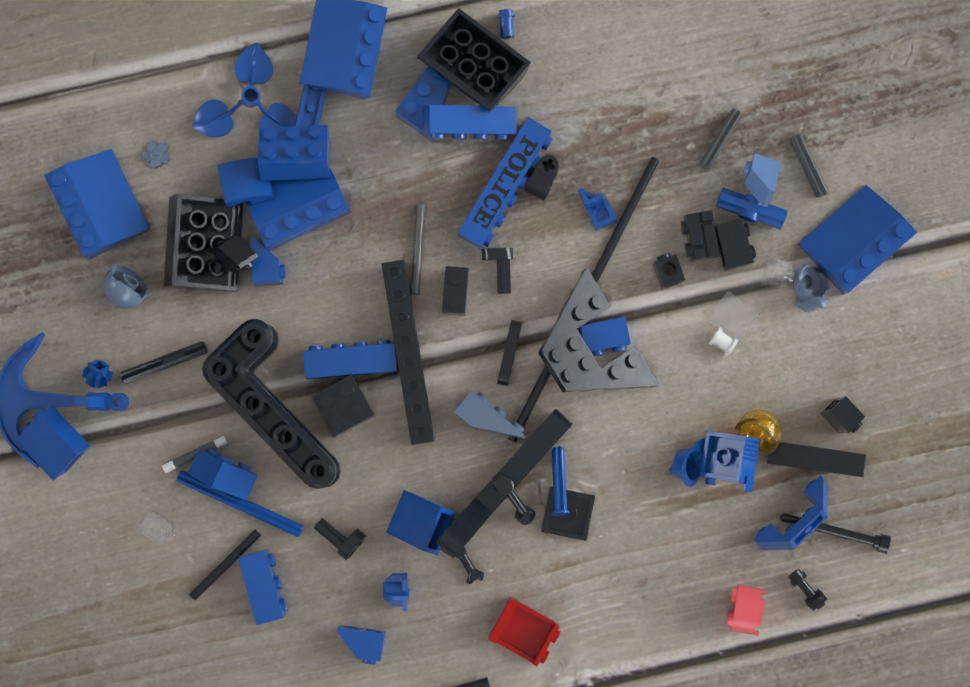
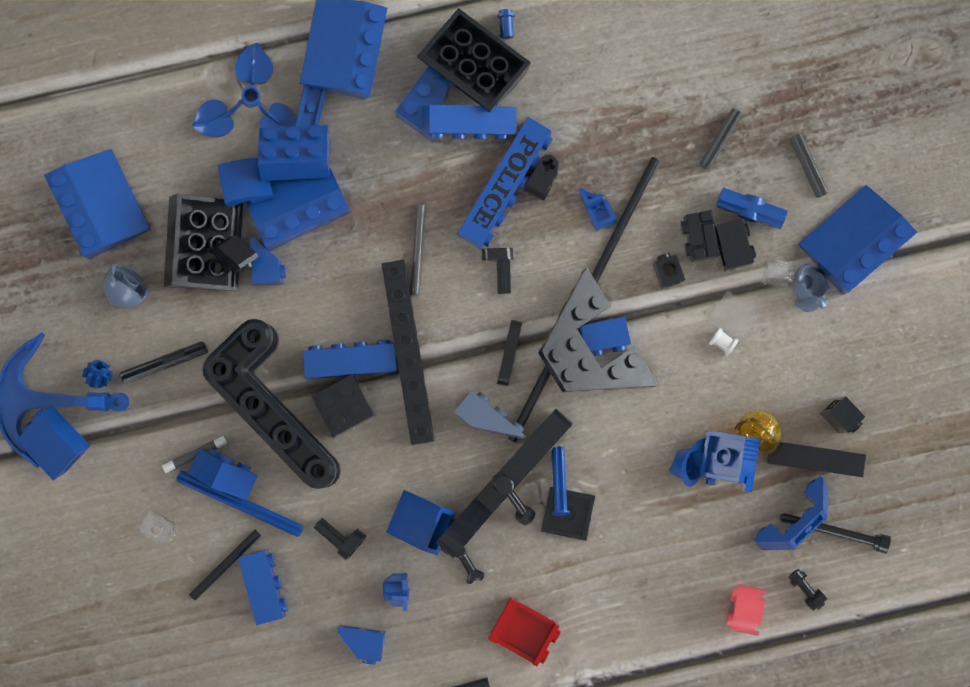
(156, 154): sand blue plant -> none
(455, 290): black brick -> none
(761, 177): medium blue slope -> none

